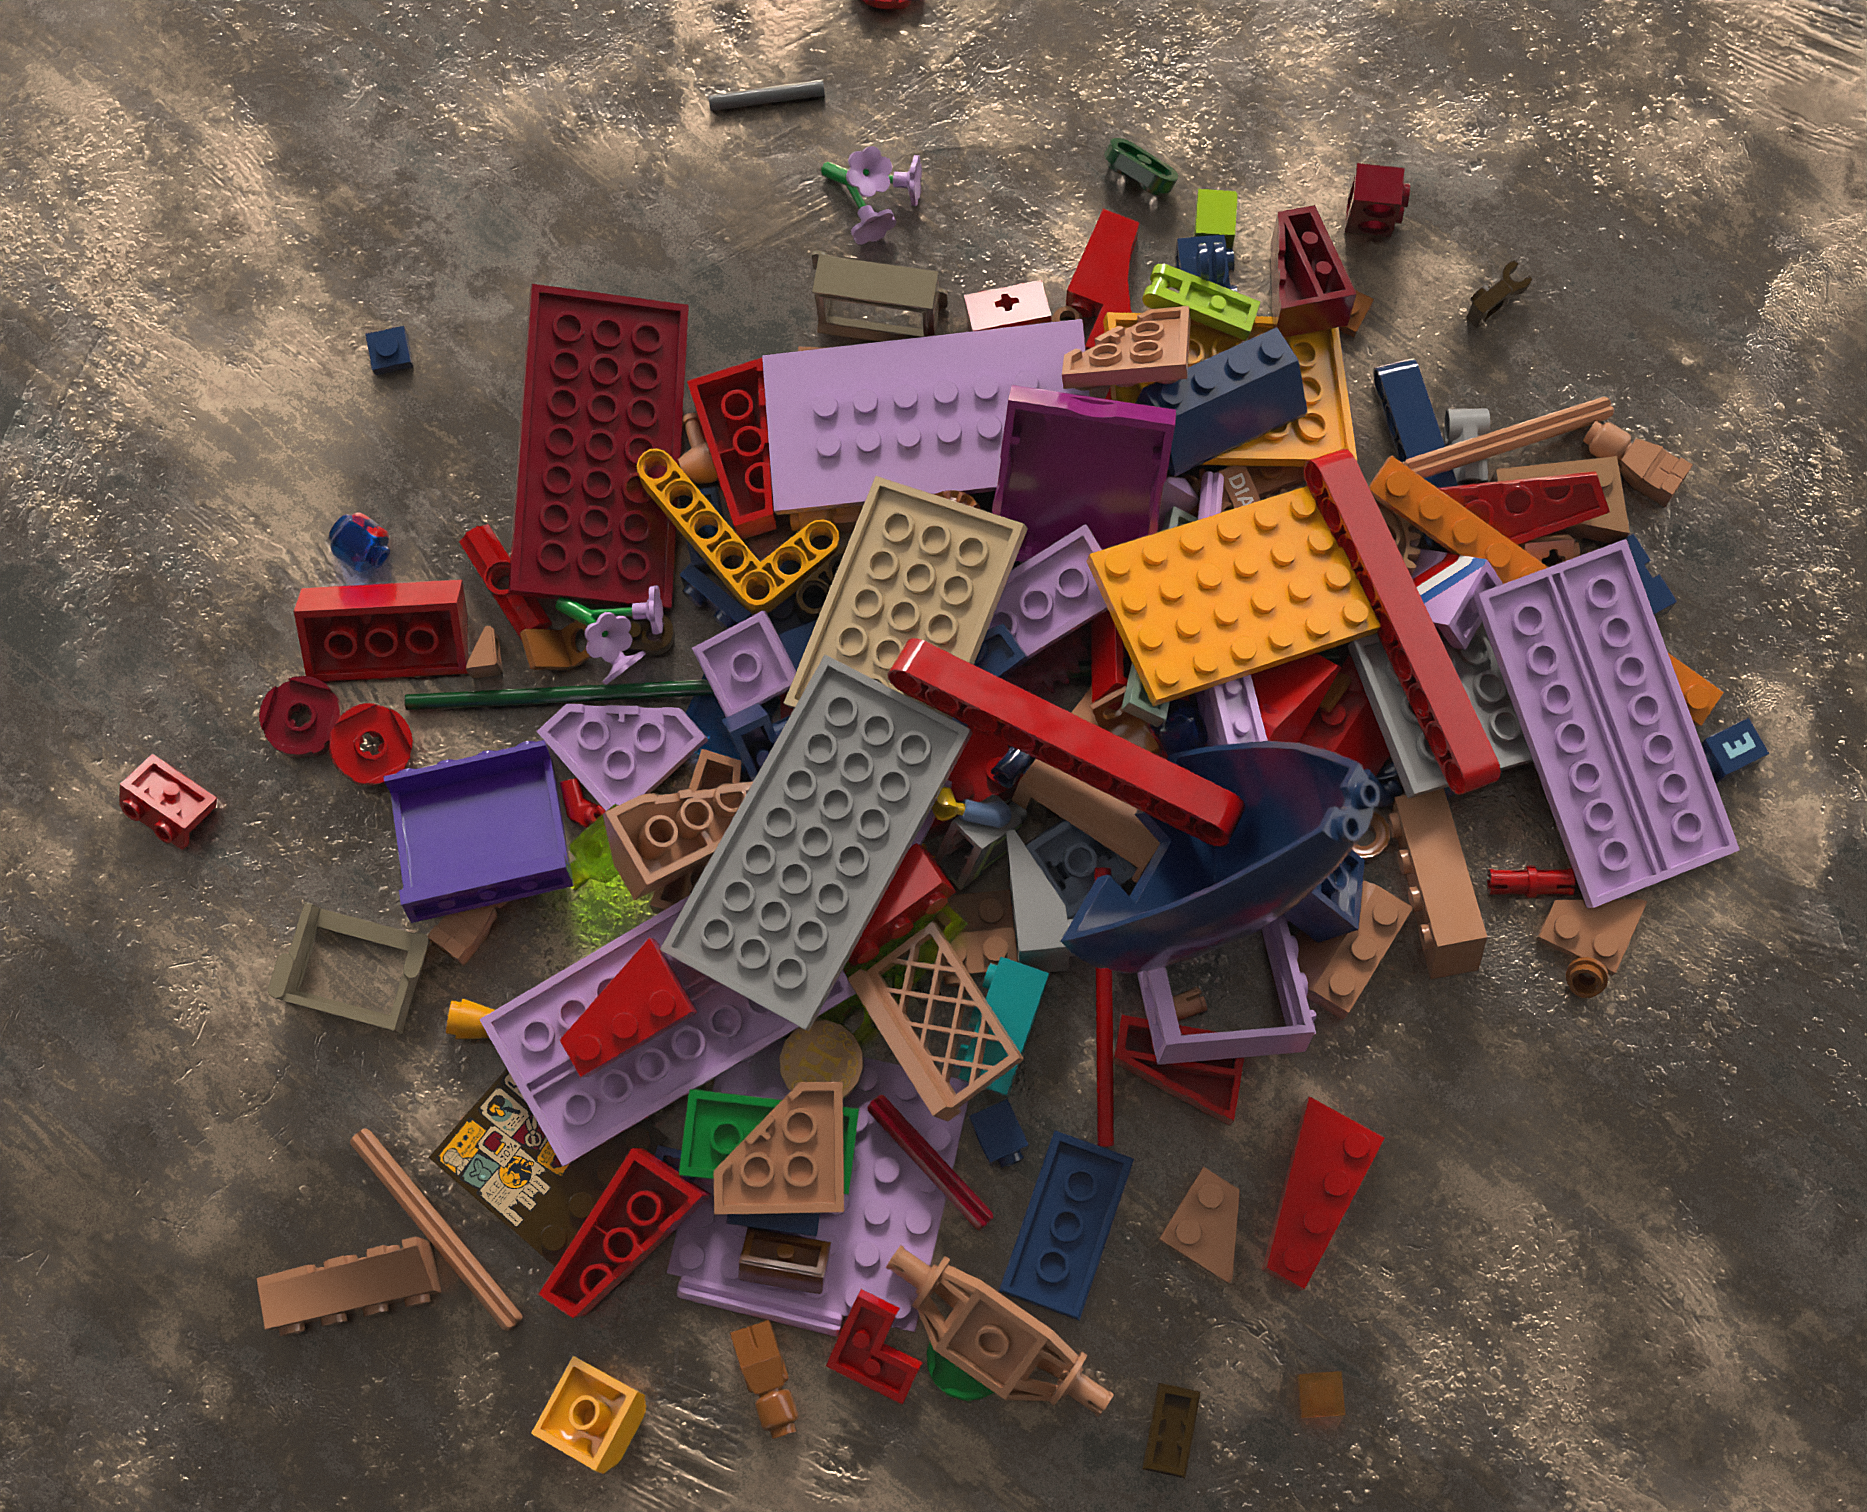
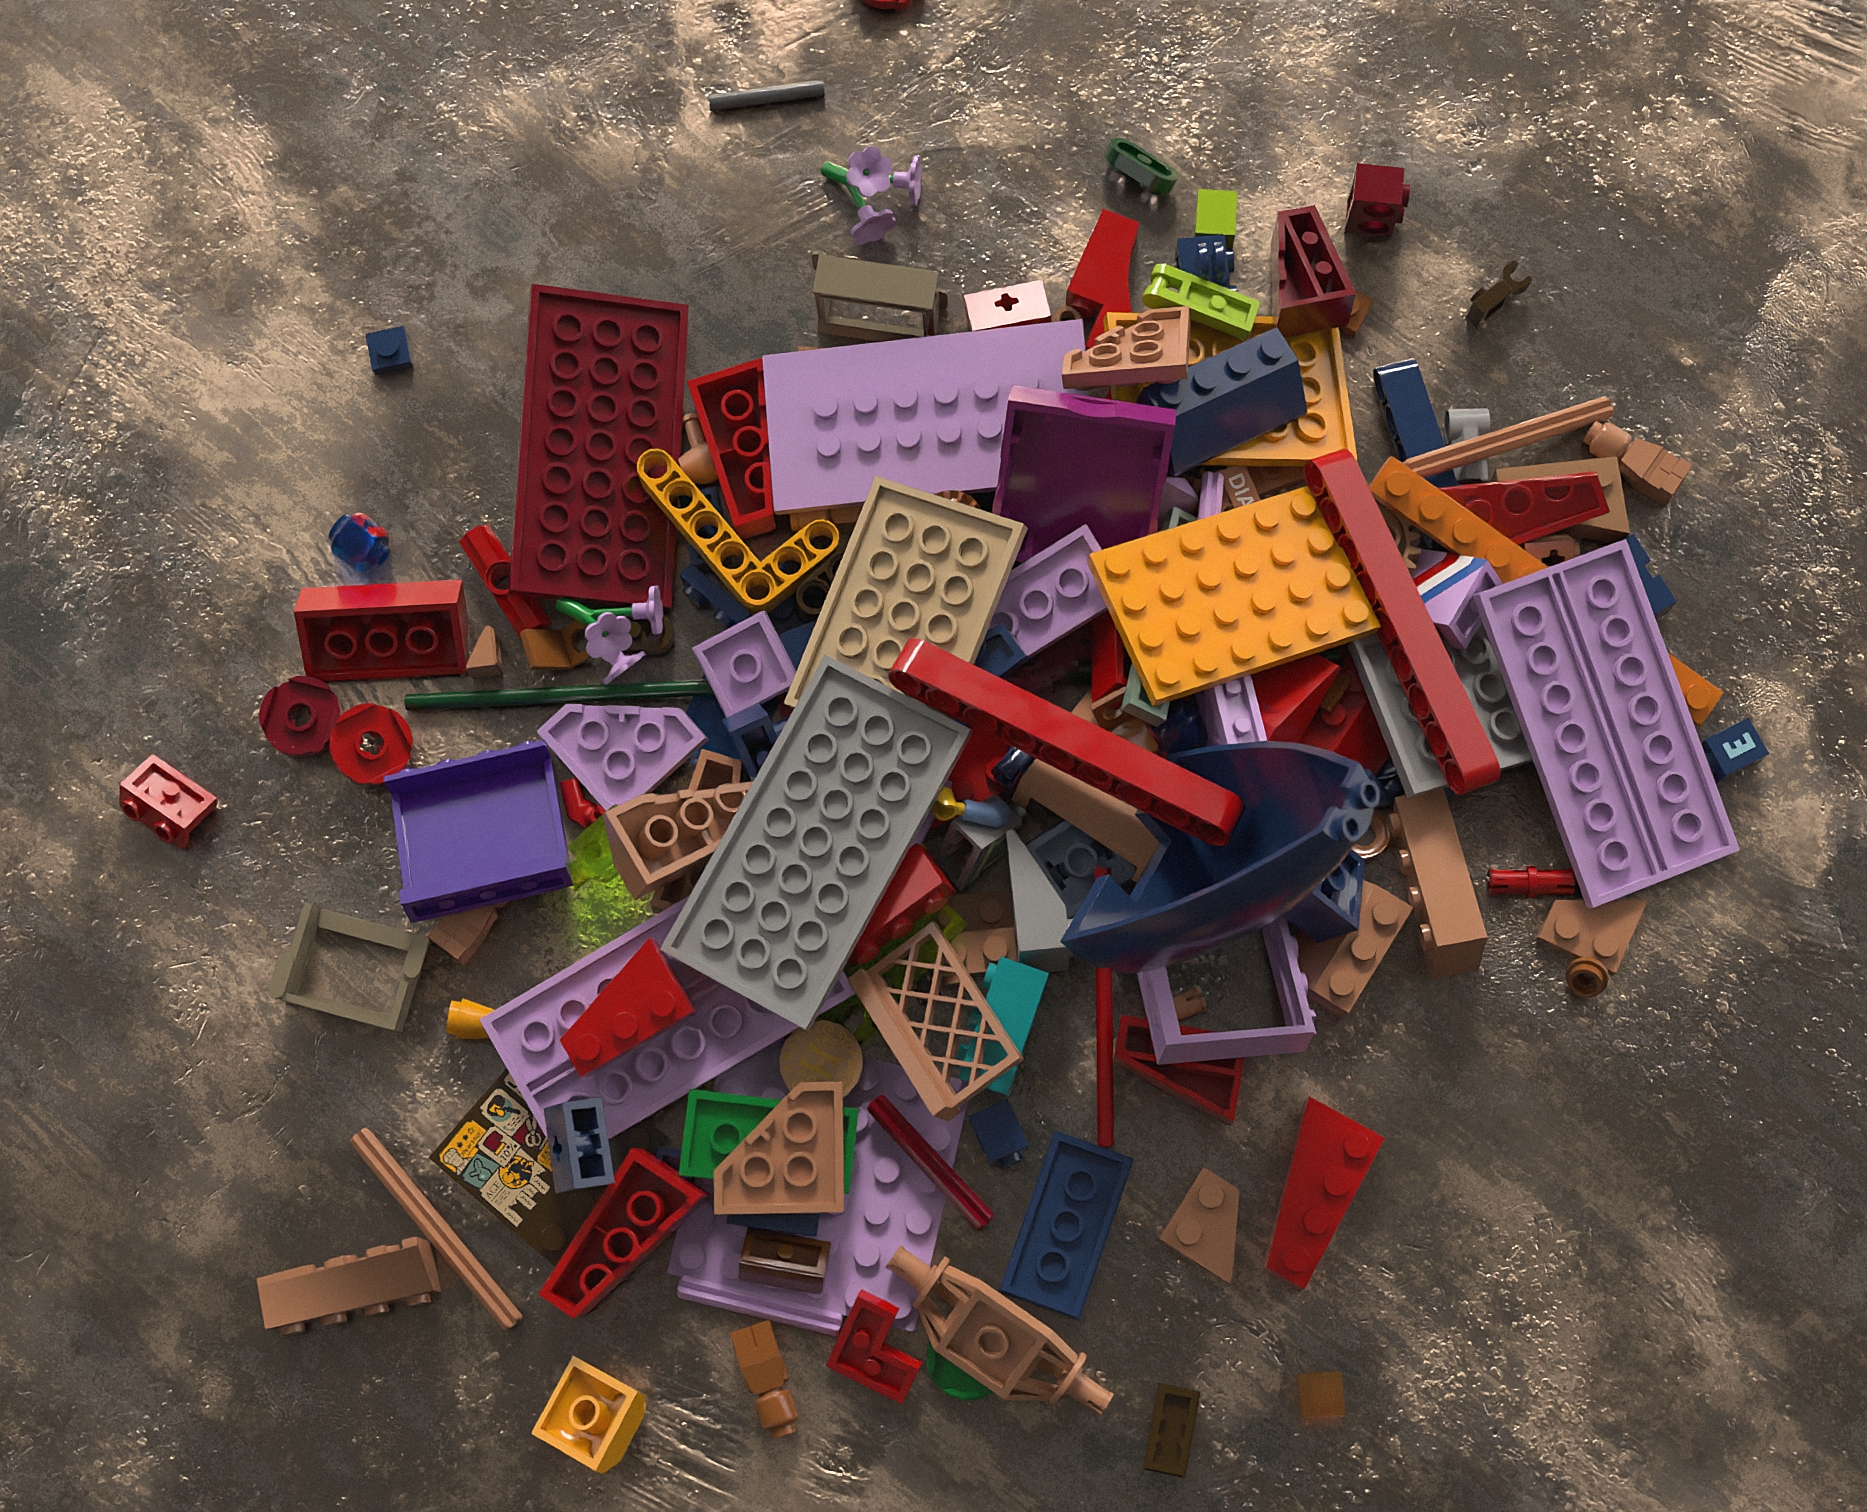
(578, 1145): none -> dark blue brick

